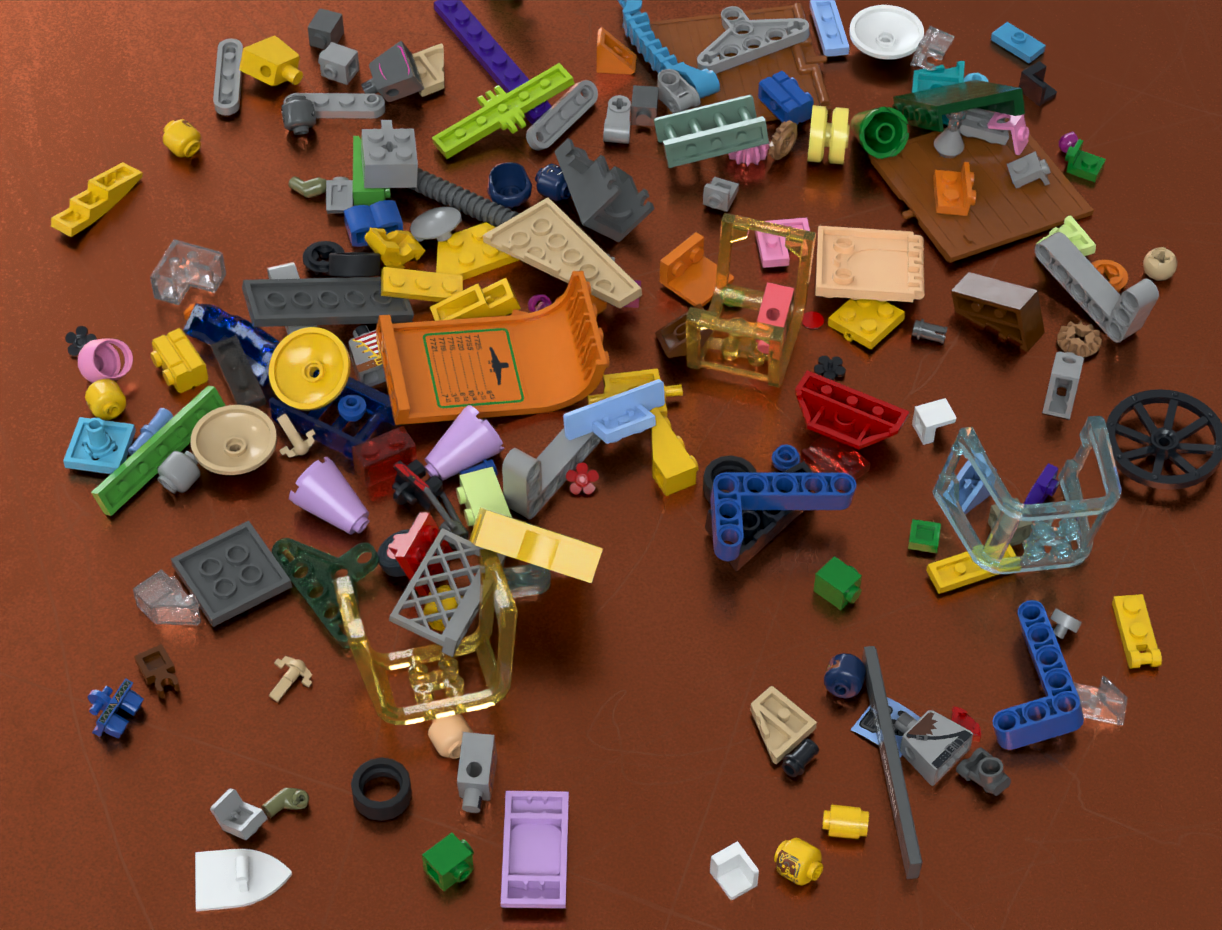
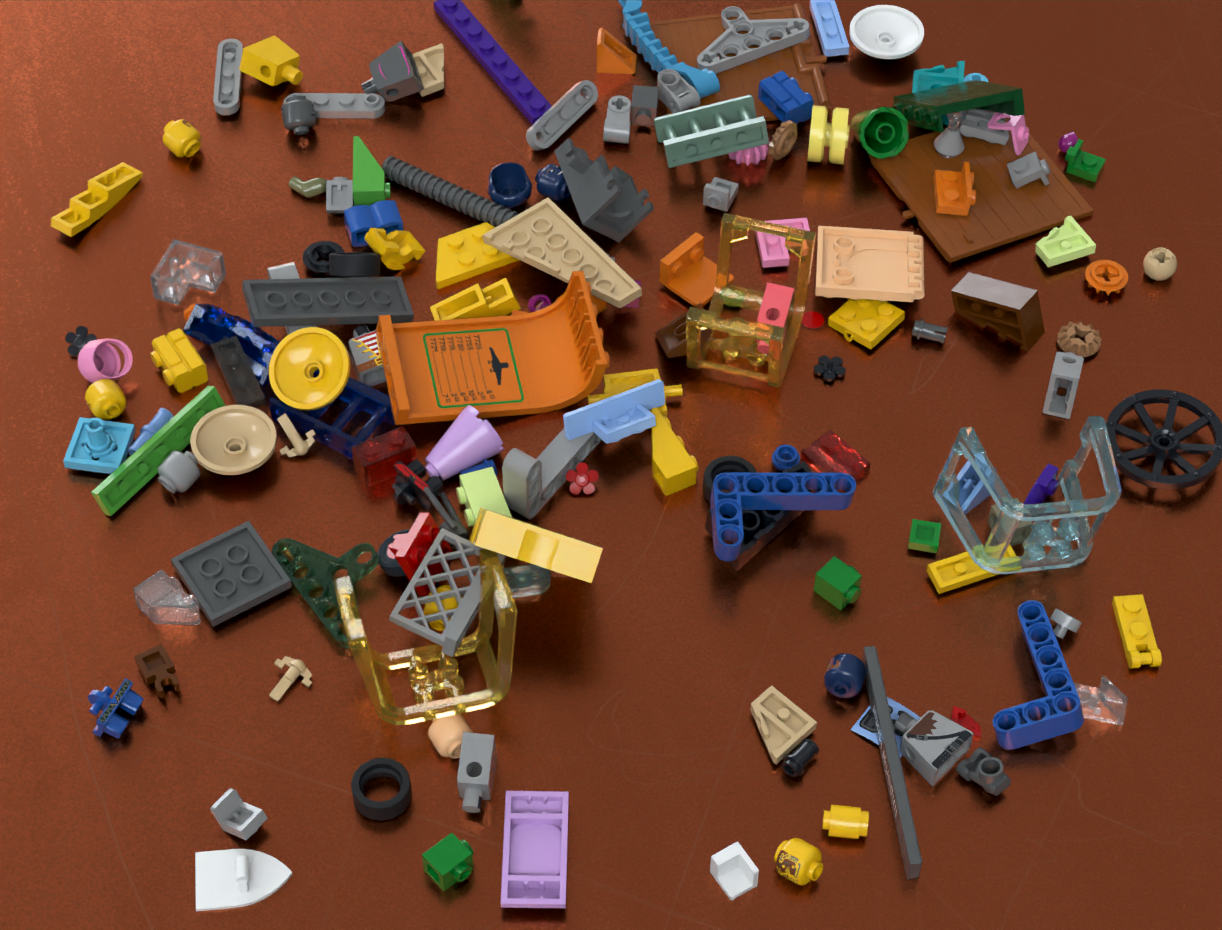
(286, 799): olive arm -> none
(325, 28): dark grey brick -> none
(330, 497): lavender cone -> none
(339, 63): light grey brick -> none
(352, 407): blue plate -> none
(389, 157): light grey hinge -> none
(419, 284): yellow plate -> none
(436, 224): light grey dish -> none
(502, 110): lime hinge -> none
(846, 412): red wedge -> none
(931, 416): white panel -> none
(933, 44): clear hinge -> none
(1018, 42): dark azure plate -> none
(1034, 86): black panel -> none
(1114, 313): light grey beam -> none

